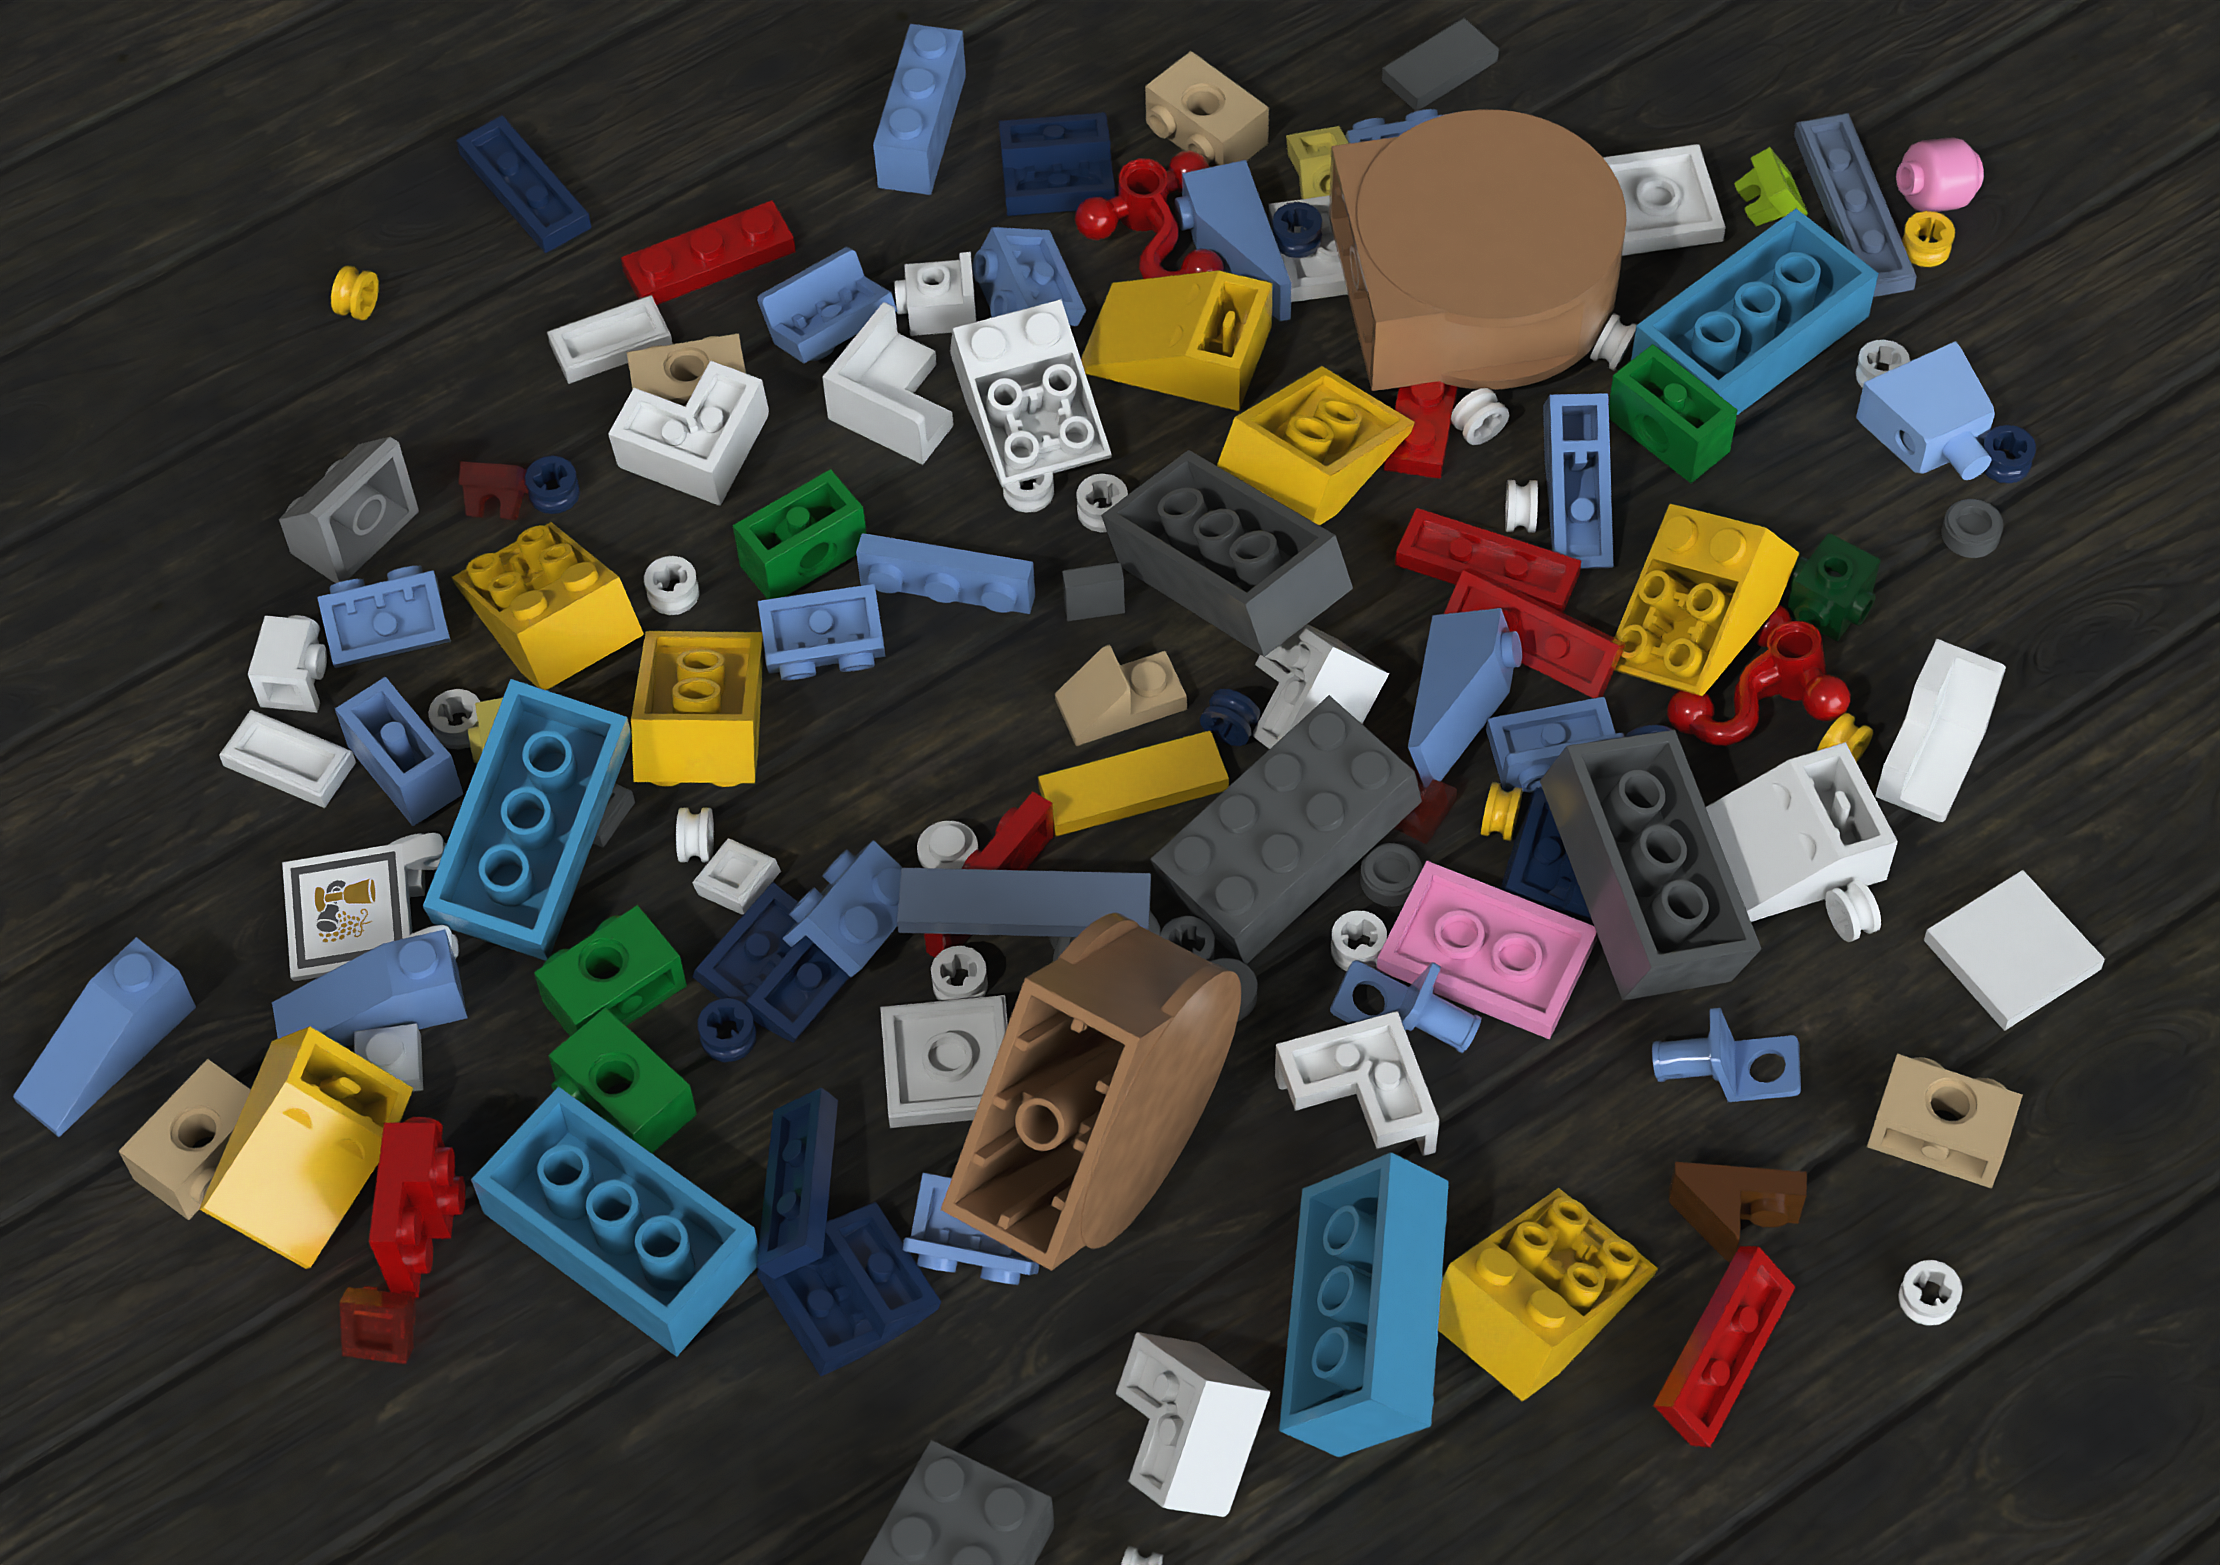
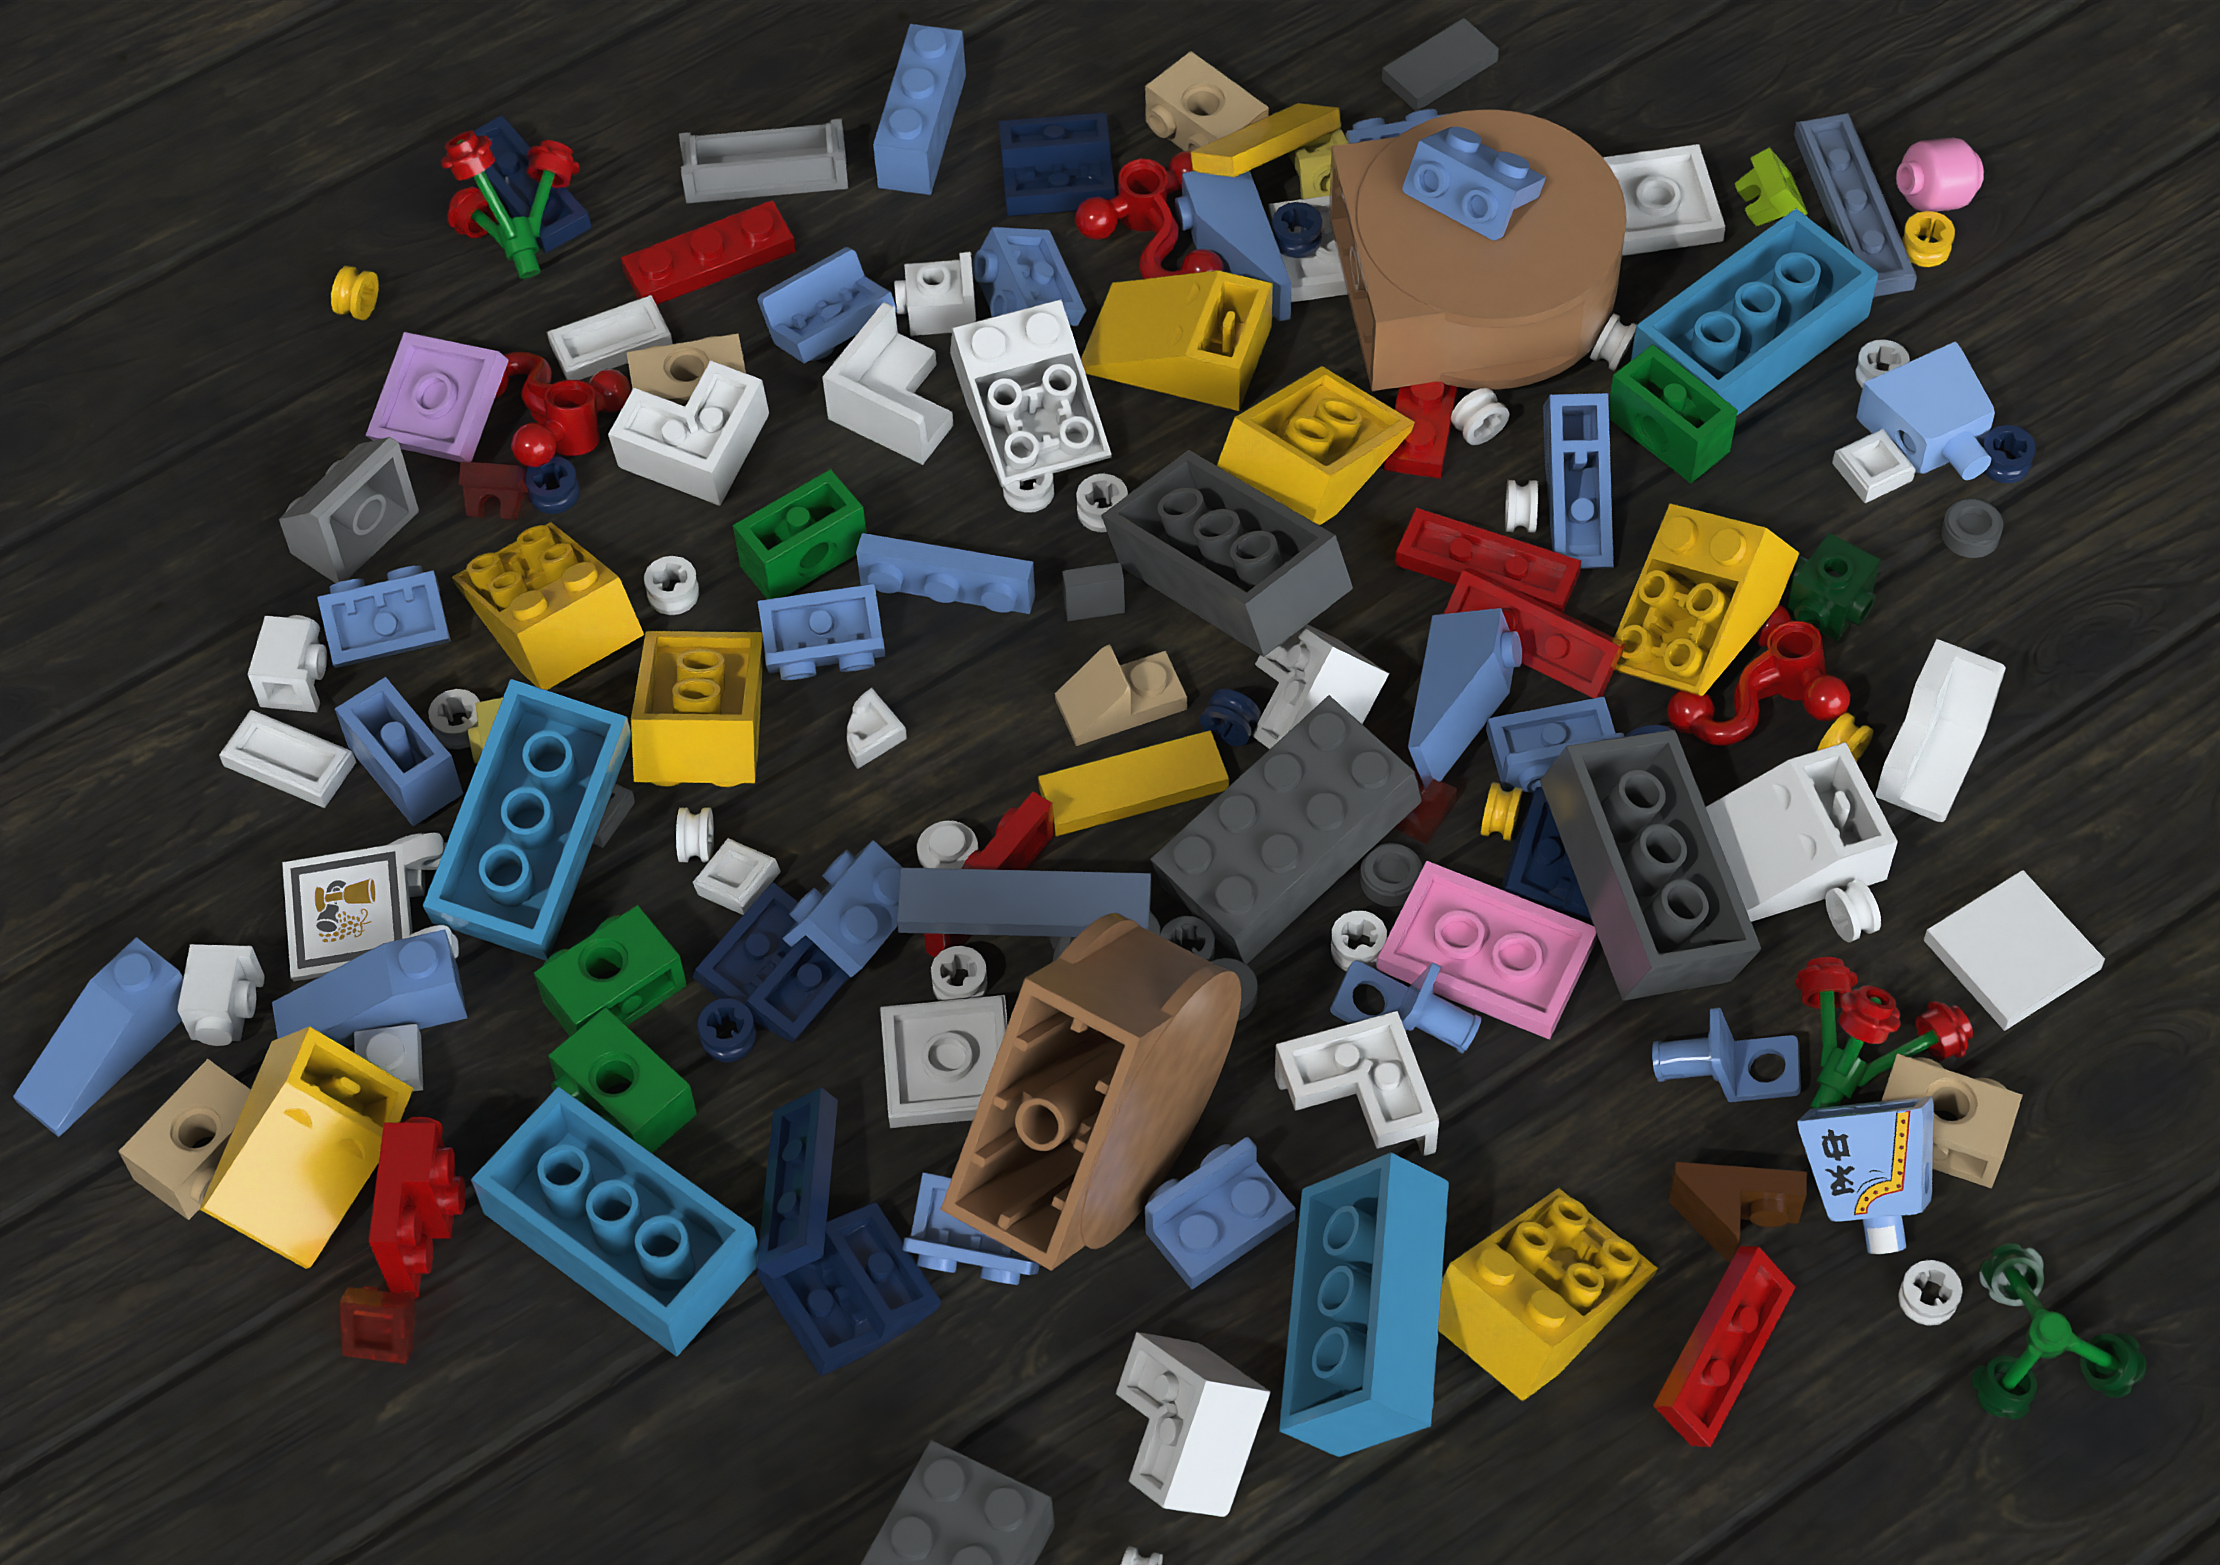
(219, 992): none -> white brick
(437, 397): none -> lavender plate
(478, 210): none -> plant
(563, 410): none -> red piece
(763, 162): none -> light grey container
(872, 729): none -> white tile
(1216, 1212): none -> medium blue bracket
(1265, 140): none -> yellow tile
(1471, 180): none -> medium blue bracket
(1869, 1018): none -> red plant
(1872, 1164): none -> light blue torso
(1873, 466): none -> white tile
(2008, 1383): none -> dark green plant

